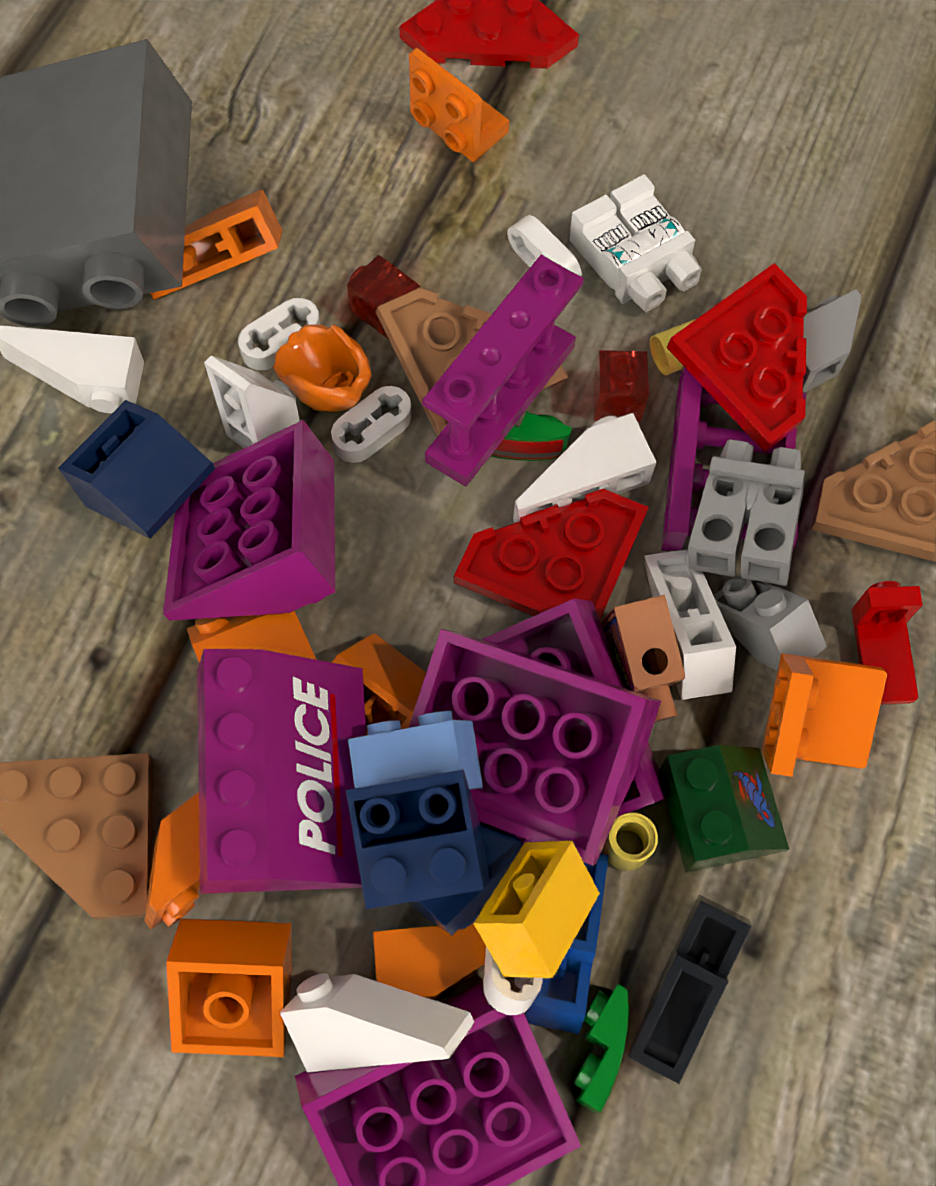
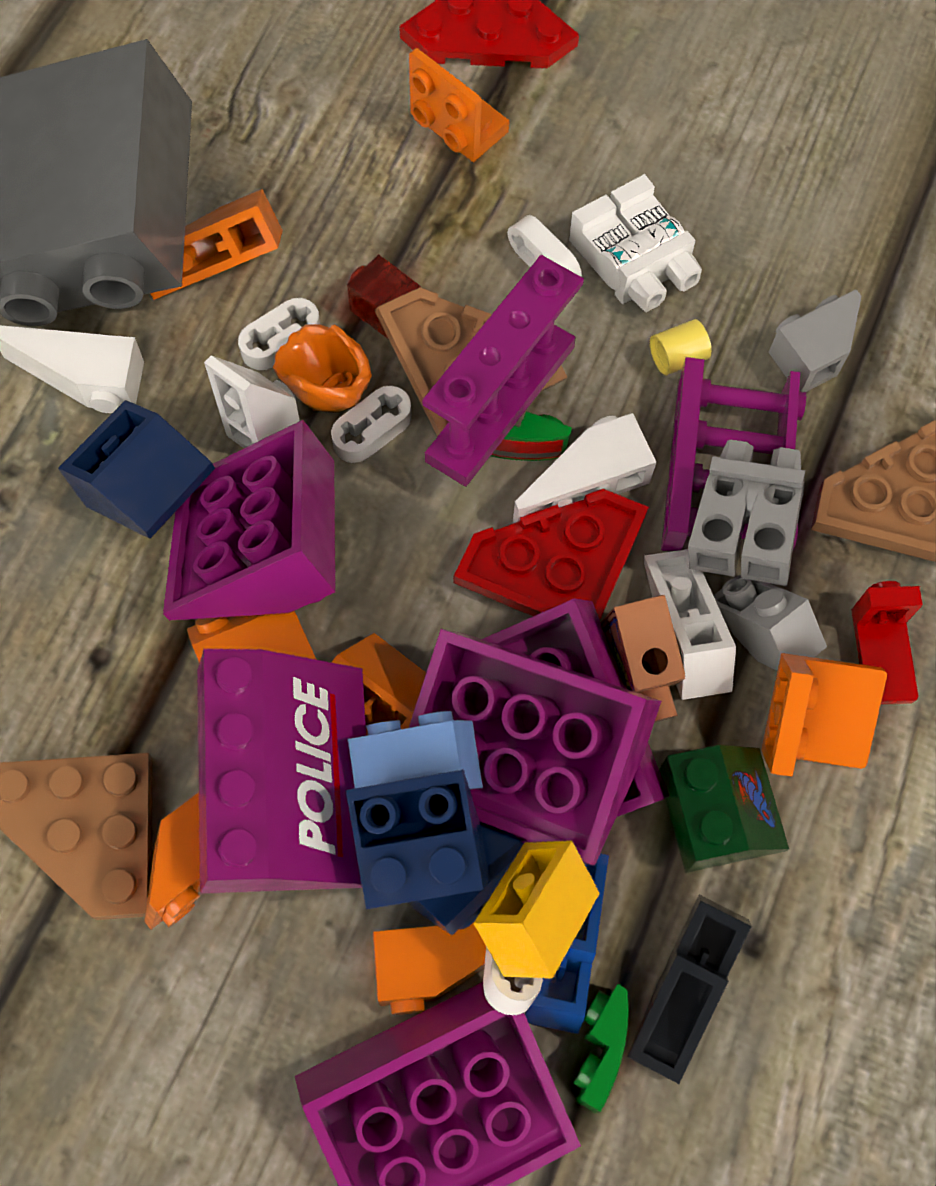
(229, 987): orange slope -> none
(369, 1023): white slope -> none
(620, 384): clear red brick -> none
(643, 828): light yellow beam -> none
(752, 355): red plate -> none

